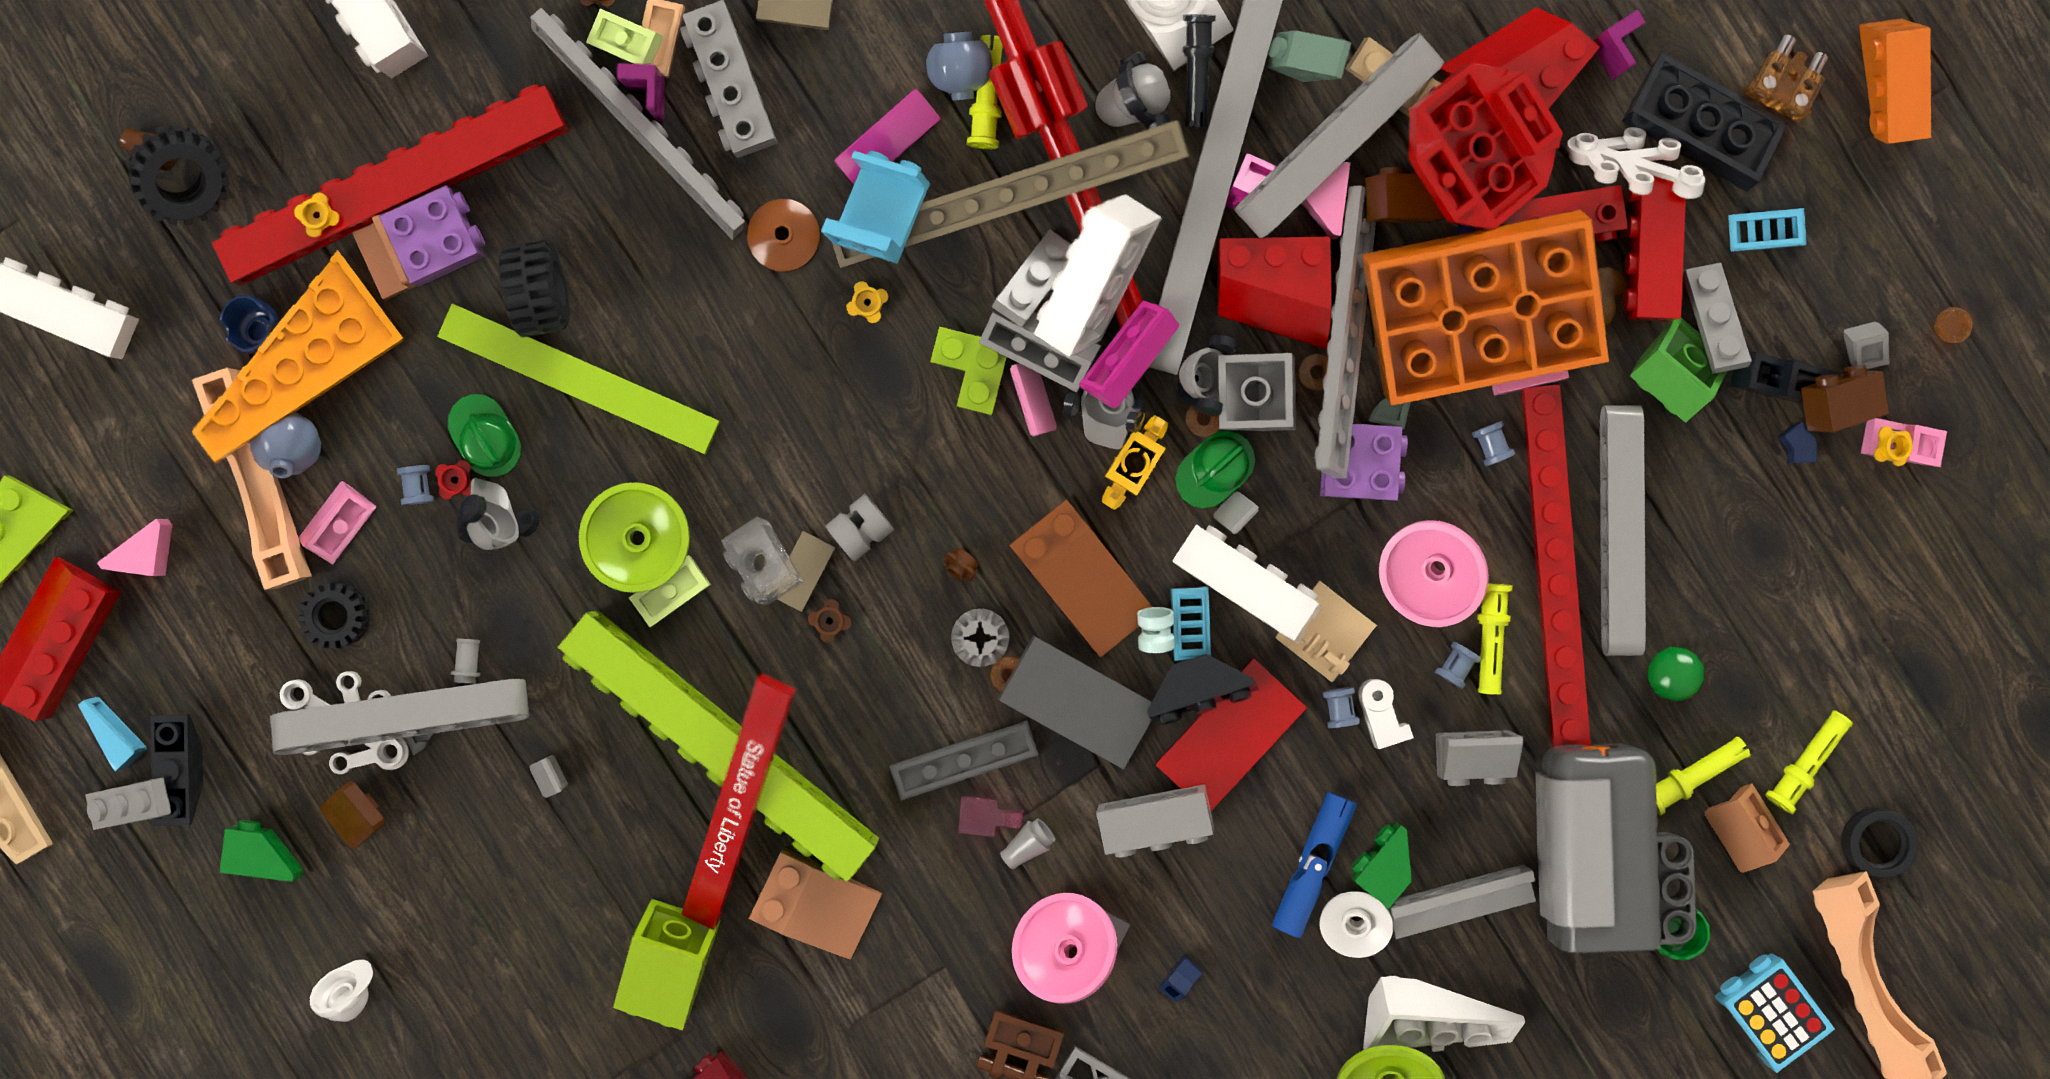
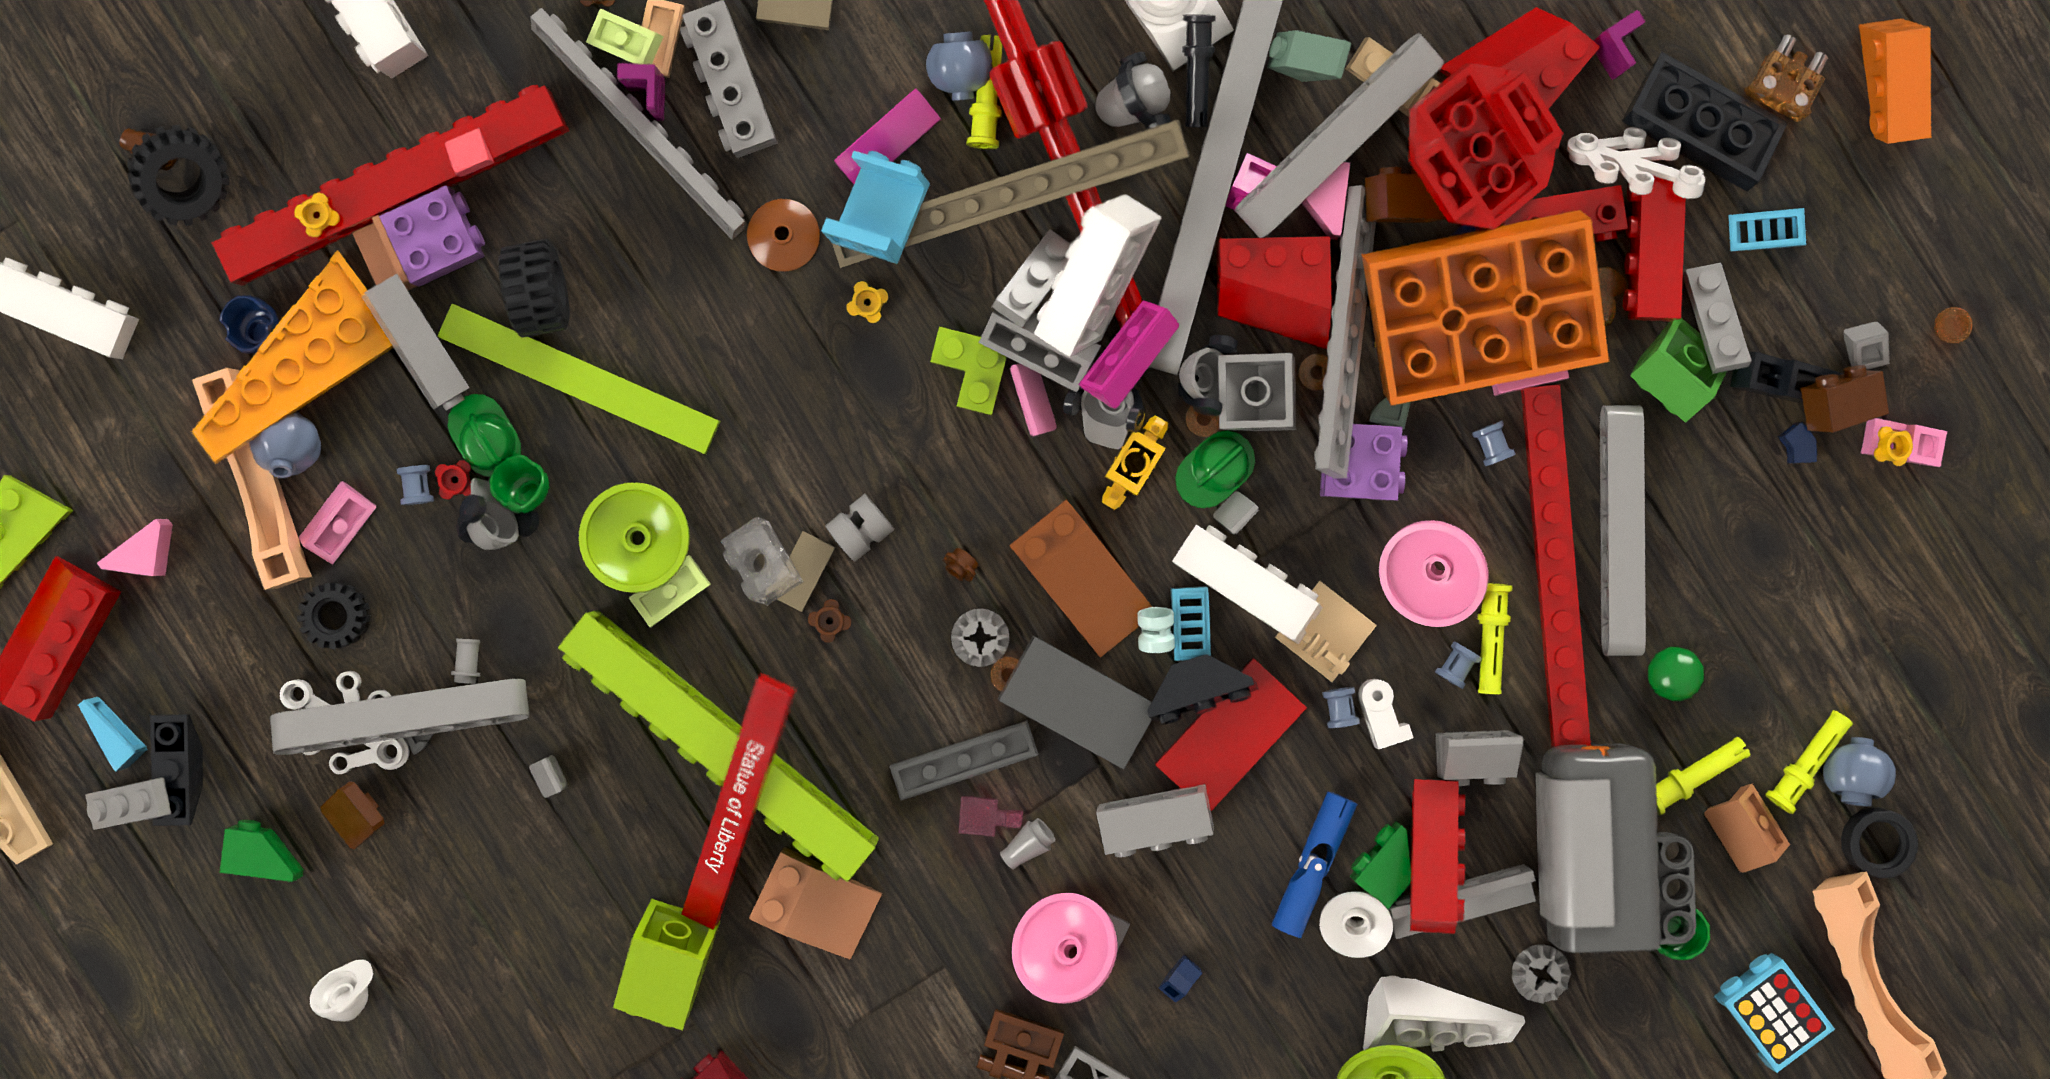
(416, 343): none -> light grey brick
(468, 153): none -> coral slope
(519, 484): none -> green hair
(1435, 856): none -> red brick
(1537, 957): none -> light grey gear
(1859, 772): none -> sand blue plant

